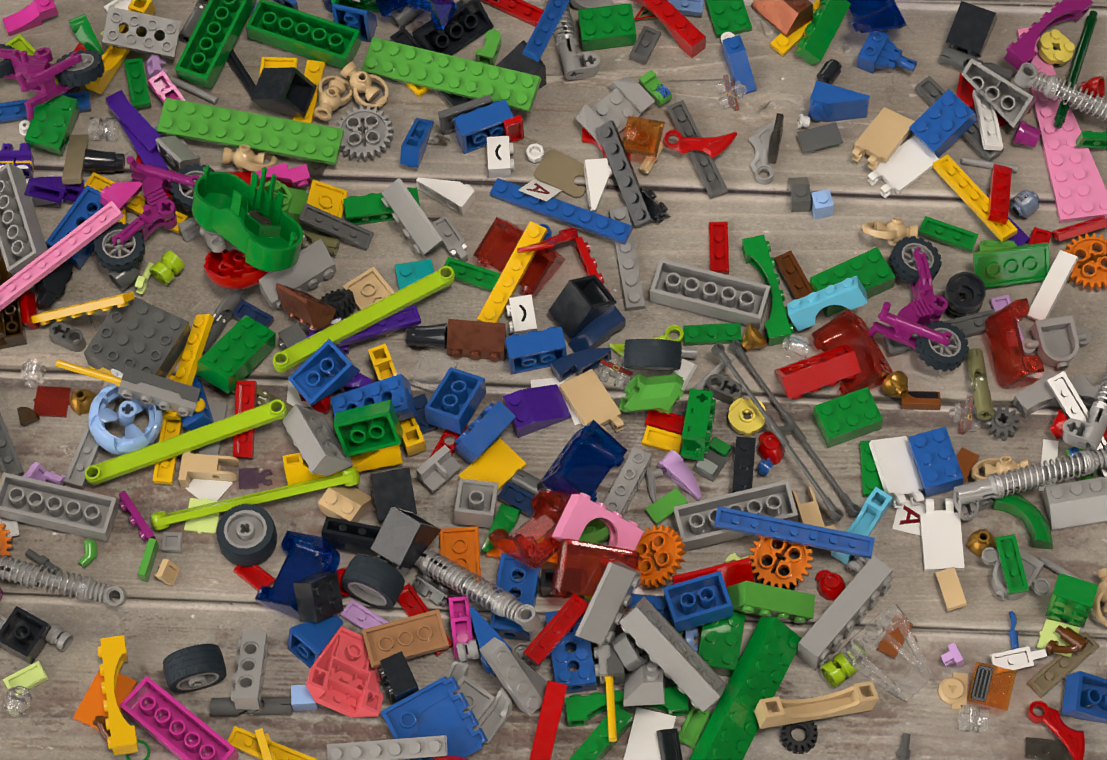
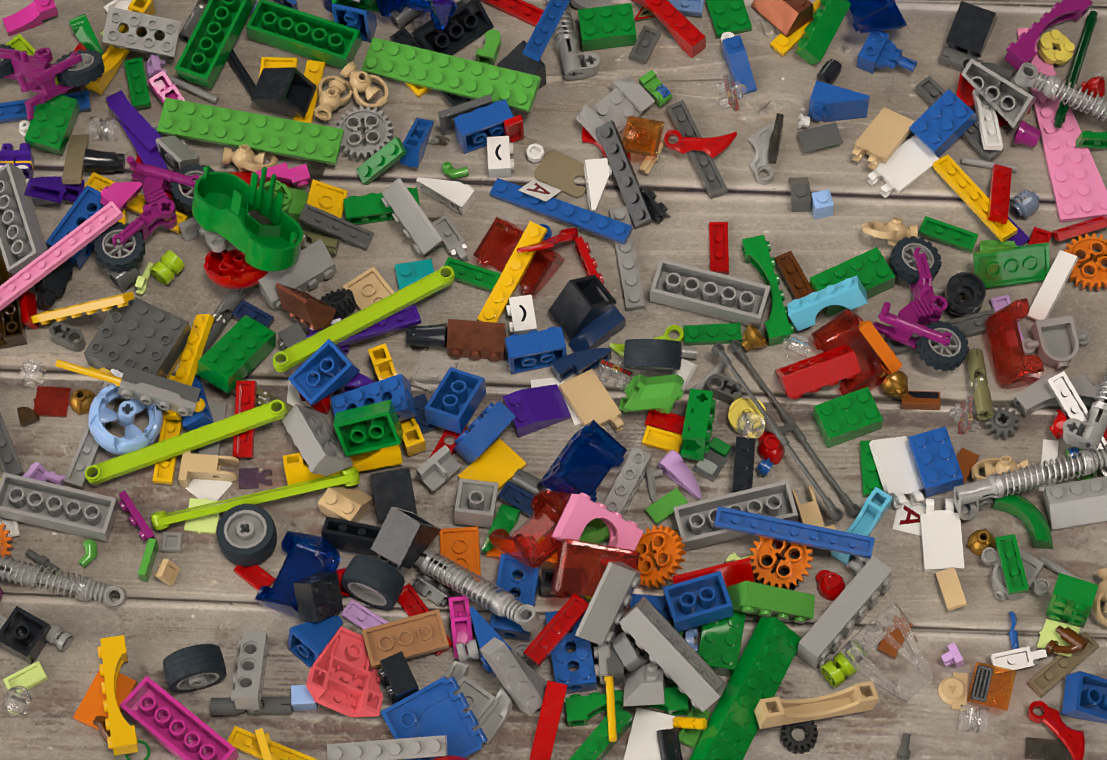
(381, 161): none -> green plate
(452, 172): none -> bright green arm
(689, 723): none -> yellow axle
(750, 425): none -> clear head
(880, 346): none -> orange slope

